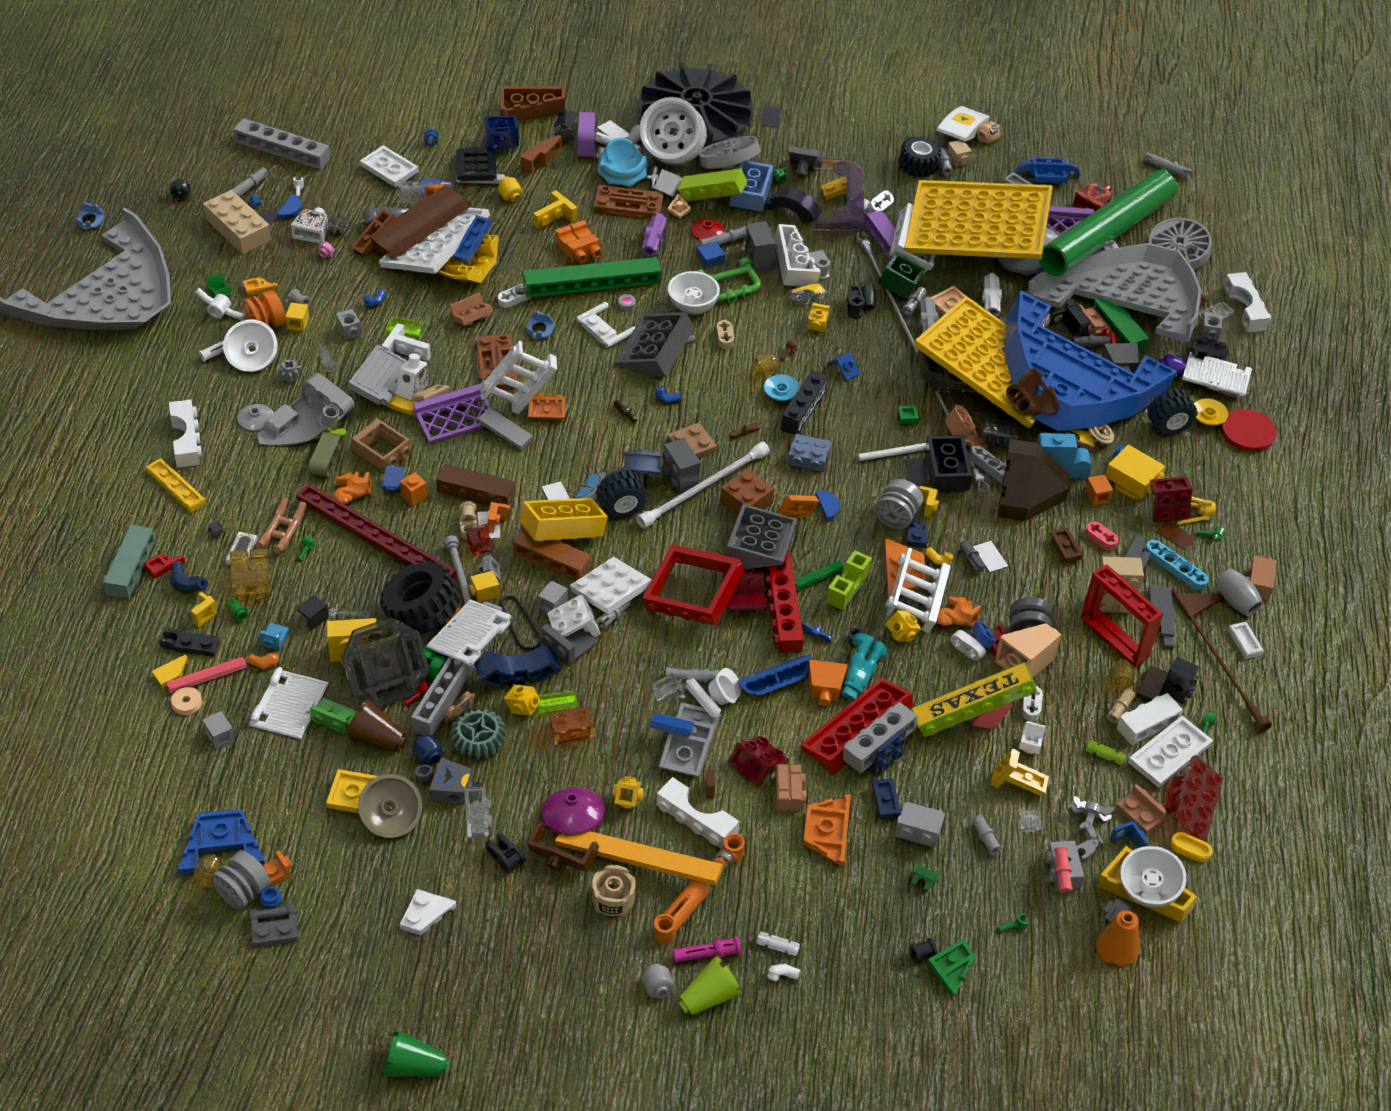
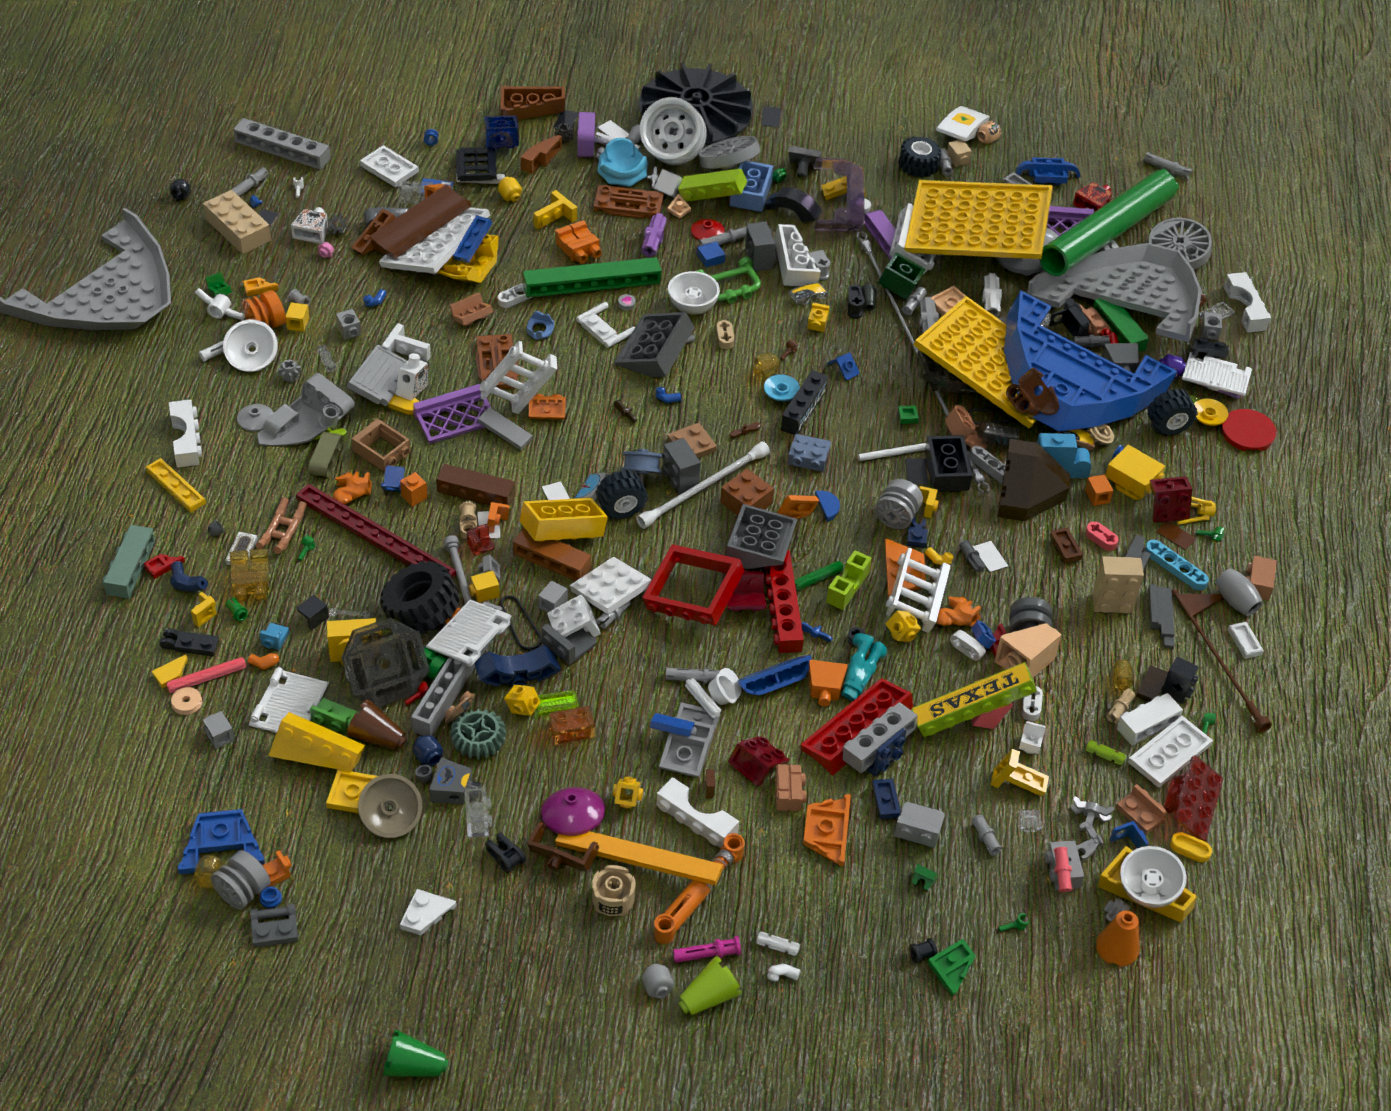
(88, 209): medium blue piece -> none
(290, 208): blue tile -> none
(314, 744): none -> yellow wedge
(411, 327): clear neon green tile -> none
(431, 392): tan tile -> none
(668, 688): clear bracket -> none
(878, 200): white beam -> none
(1109, 580): red window -> none

